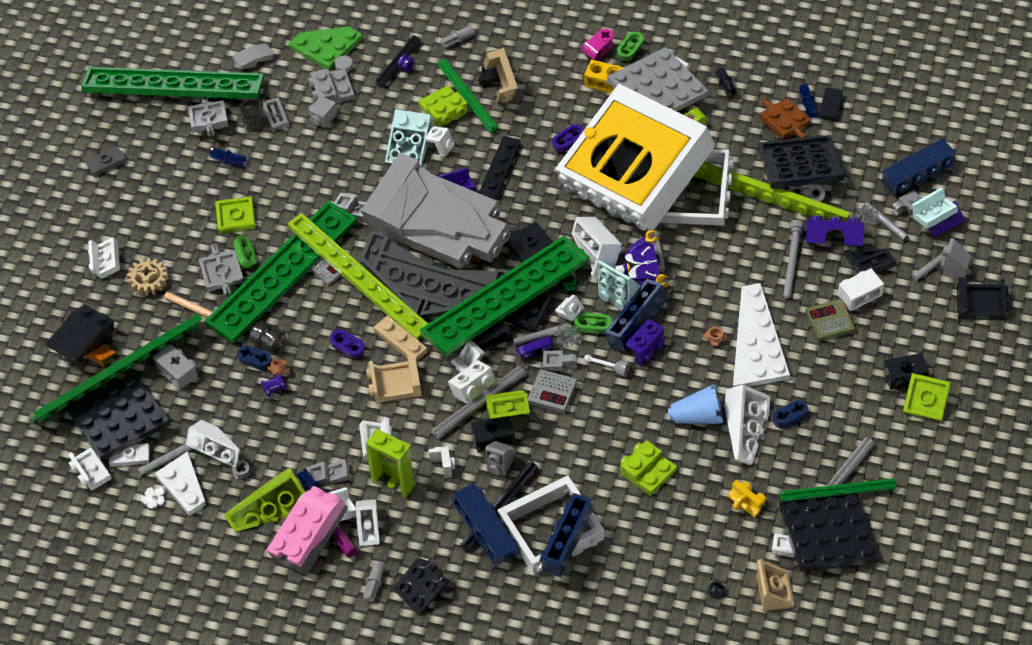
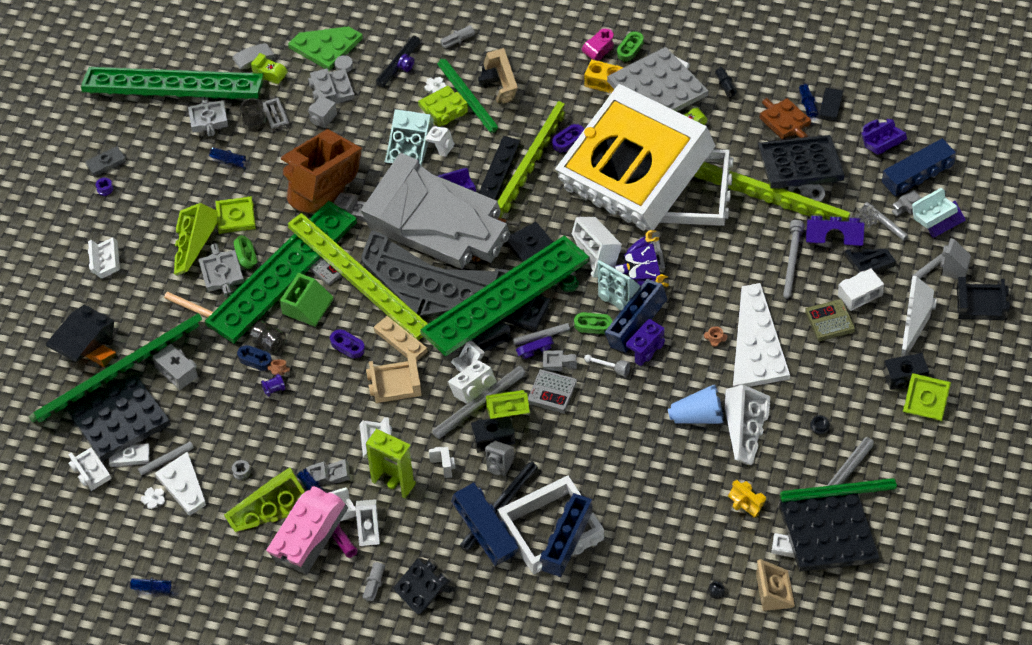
(106, 190): none -> dark purple bush
(147, 276): tan gear -> none
(151, 585): none -> clear blue axle
(194, 229): none -> lime wedge
(212, 442): white slope -> none
(272, 71): none -> lime leg
(305, 300): none -> bright green slope
(320, 170): none -> dark orange brick
(434, 85): none -> white plant
(533, 154): none -> lime plate
(569, 308): white bracket -> none
(571, 331): clear gear -> none
(647, 467): lime plate -> none
(790, 415): dark blue beam -> none
(819, 424): none -> black plate
(882, 136): none -> dark purple slope
(918, 314): none -> white wedge

